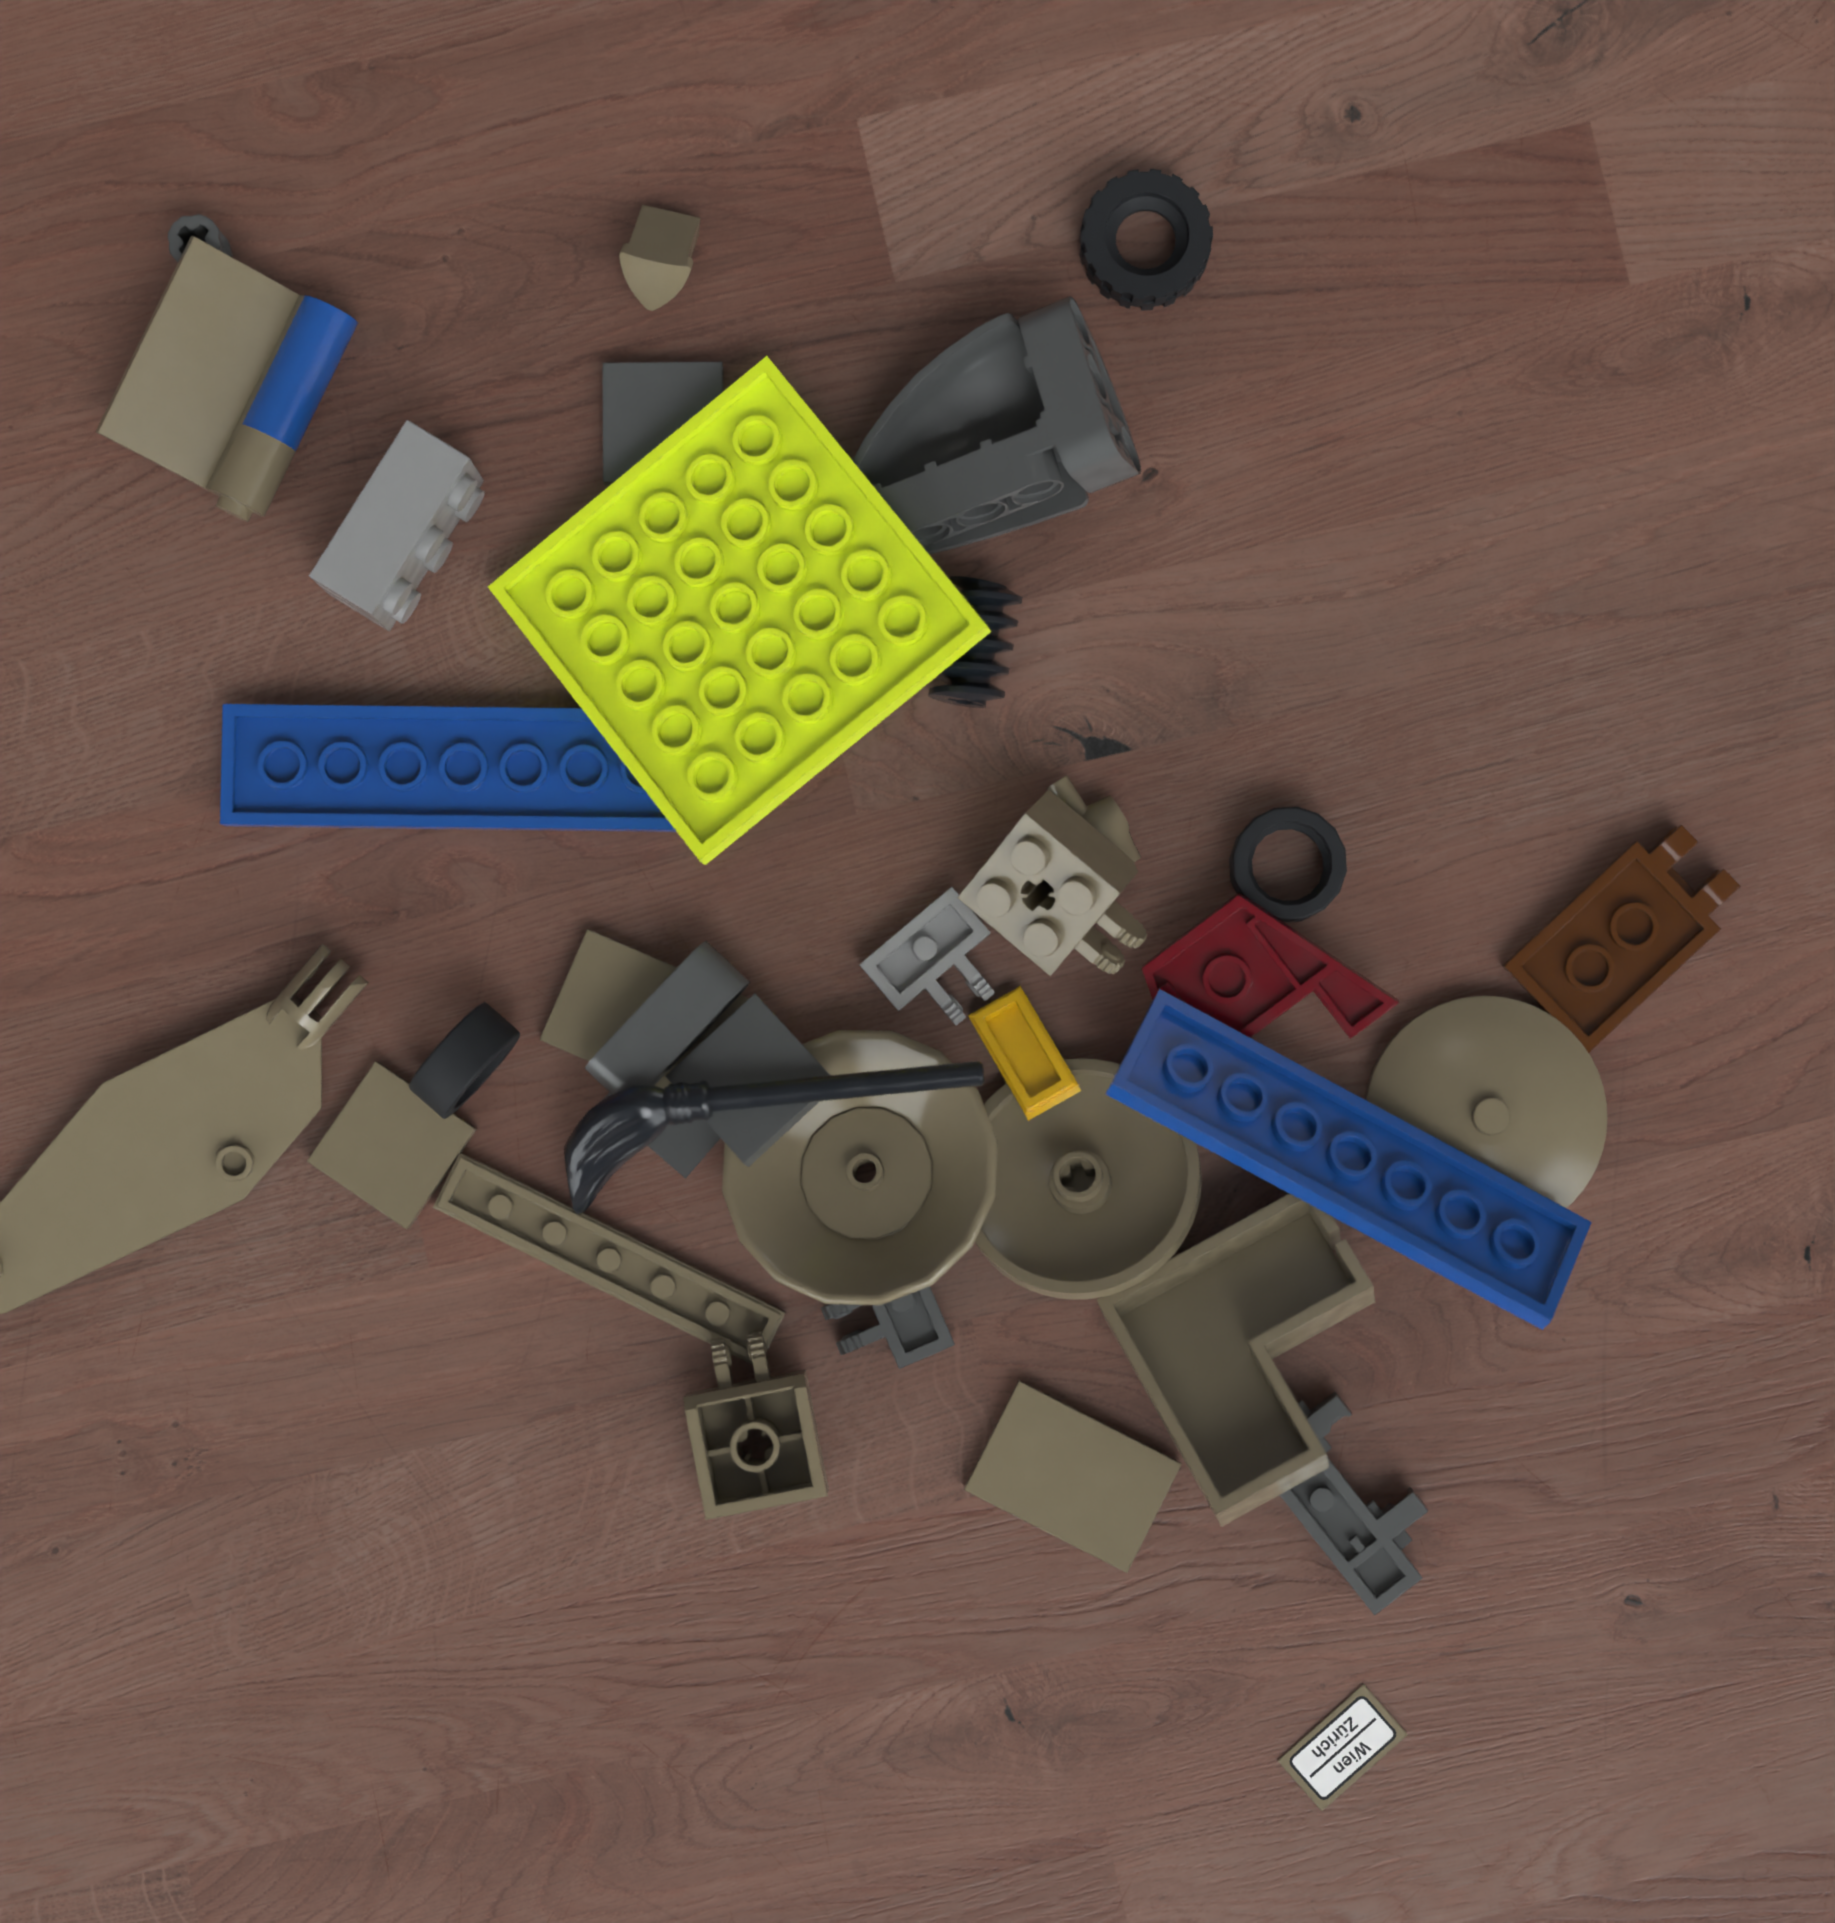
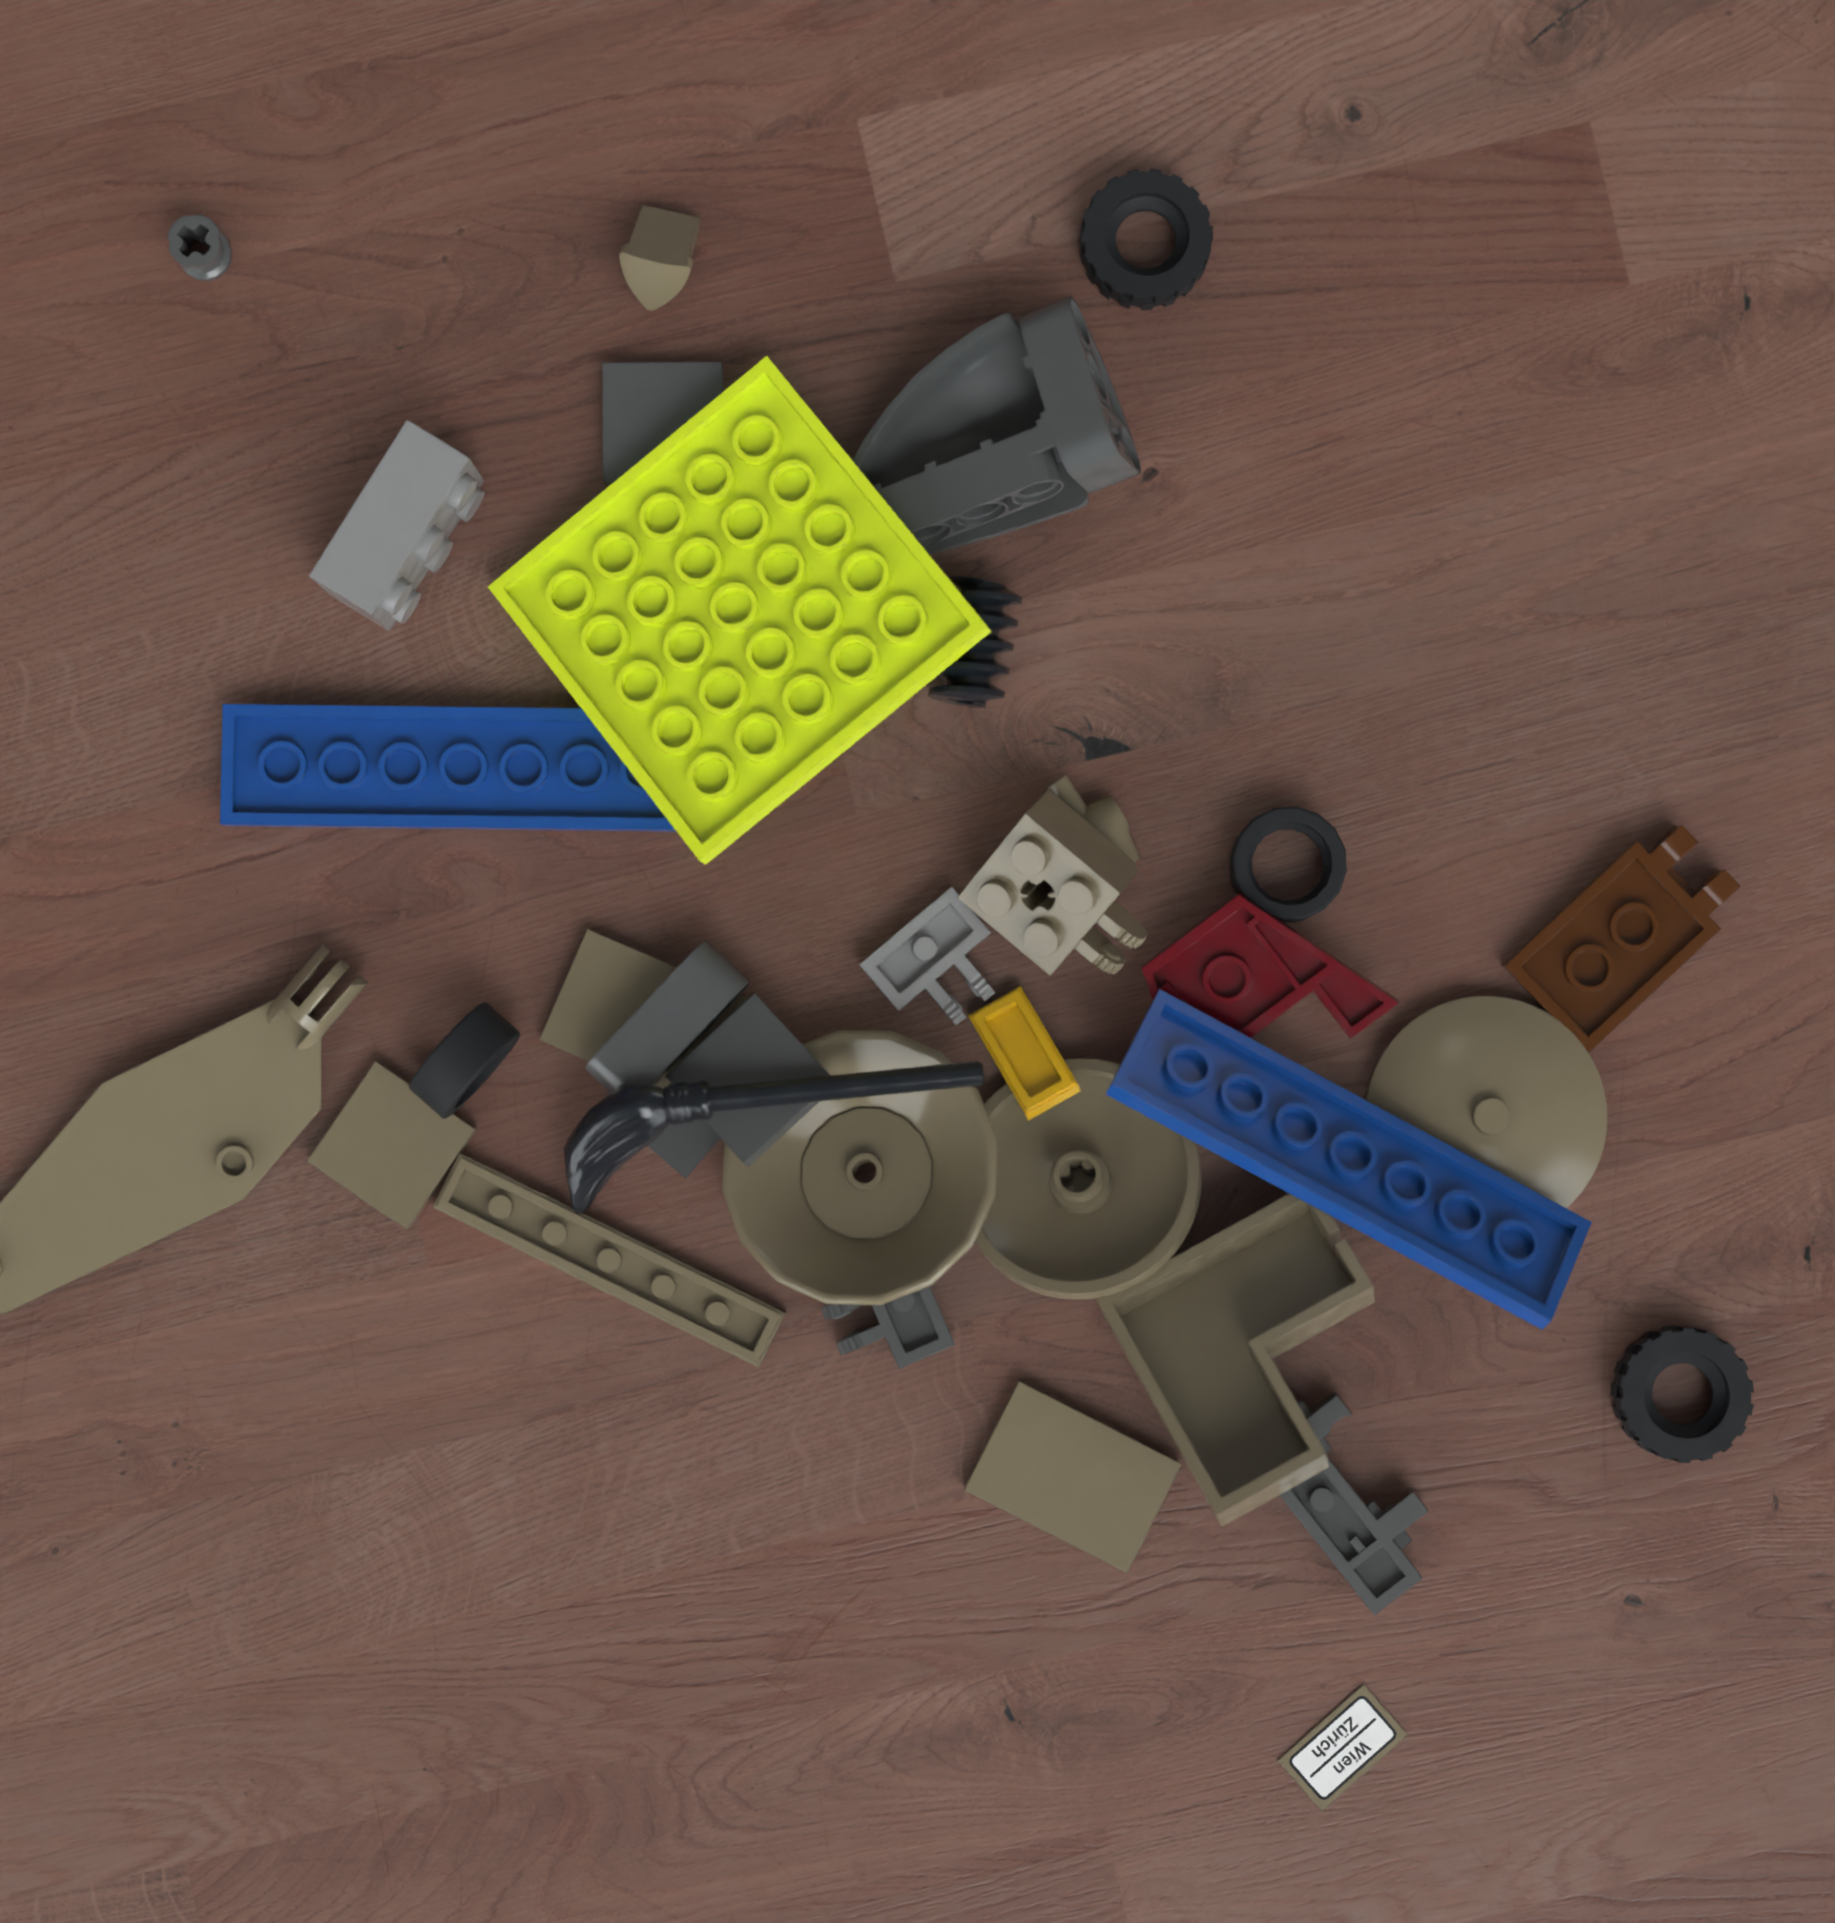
(227, 378): dark tan door -> none
(723, 1418): dark tan hinge -> none
(1729, 1397): none -> black tyre

